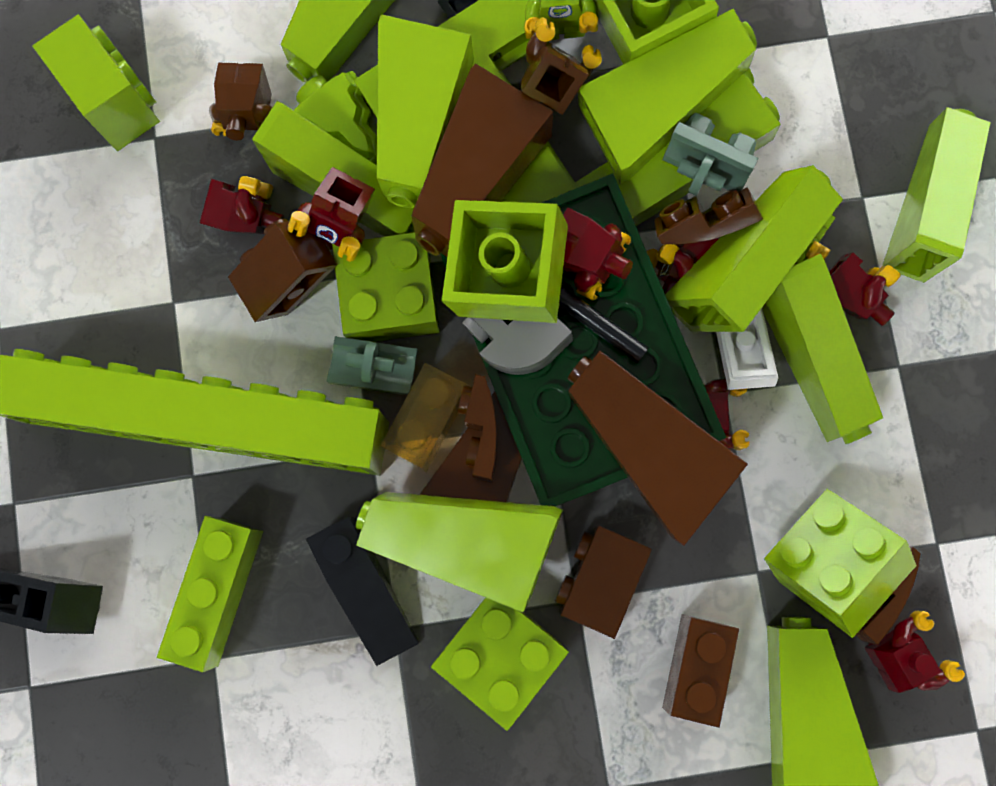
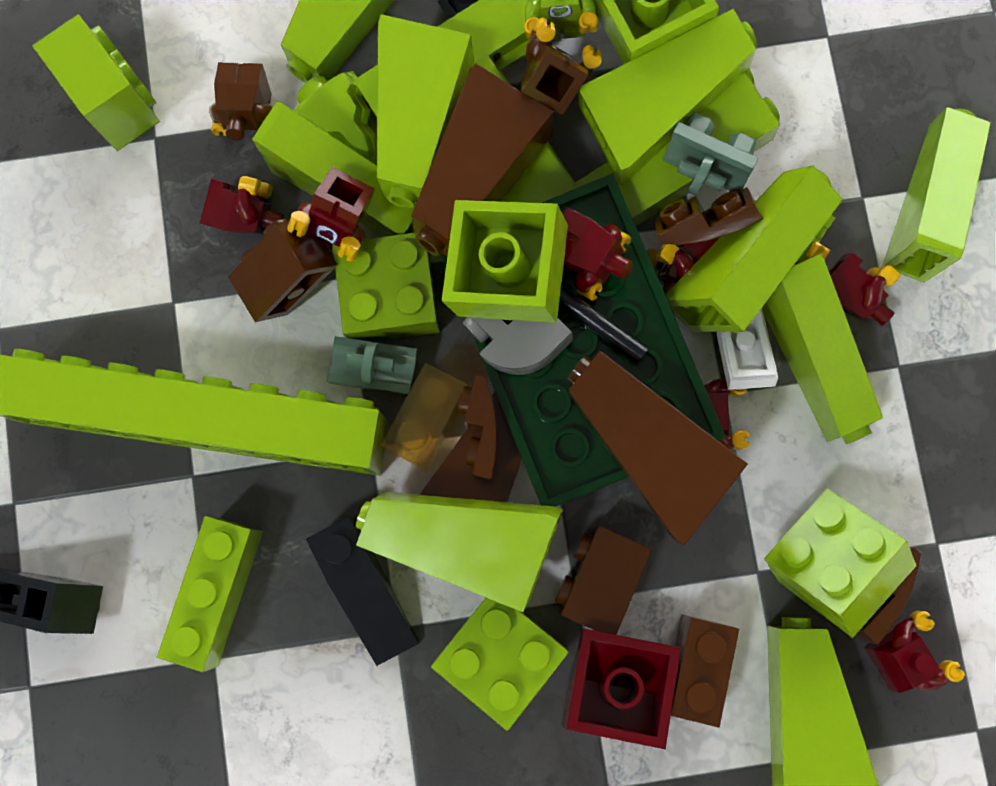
(621, 688): none -> dark red slope

